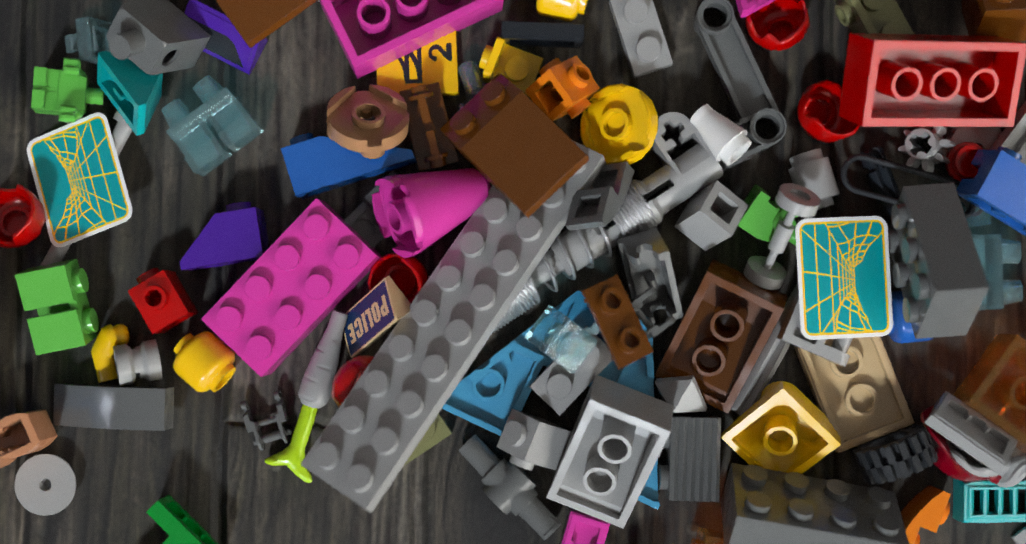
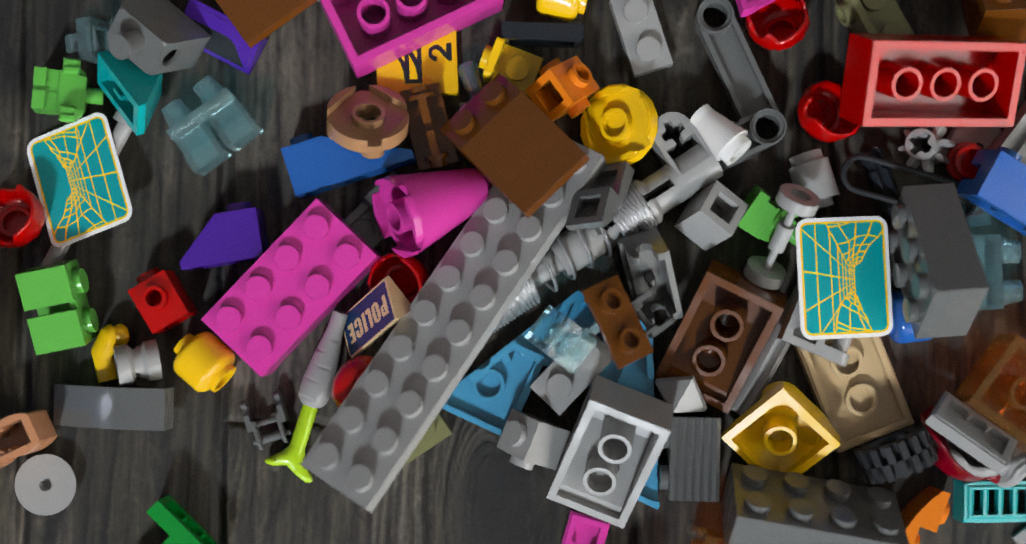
(509, 487): dark grey pin -> none

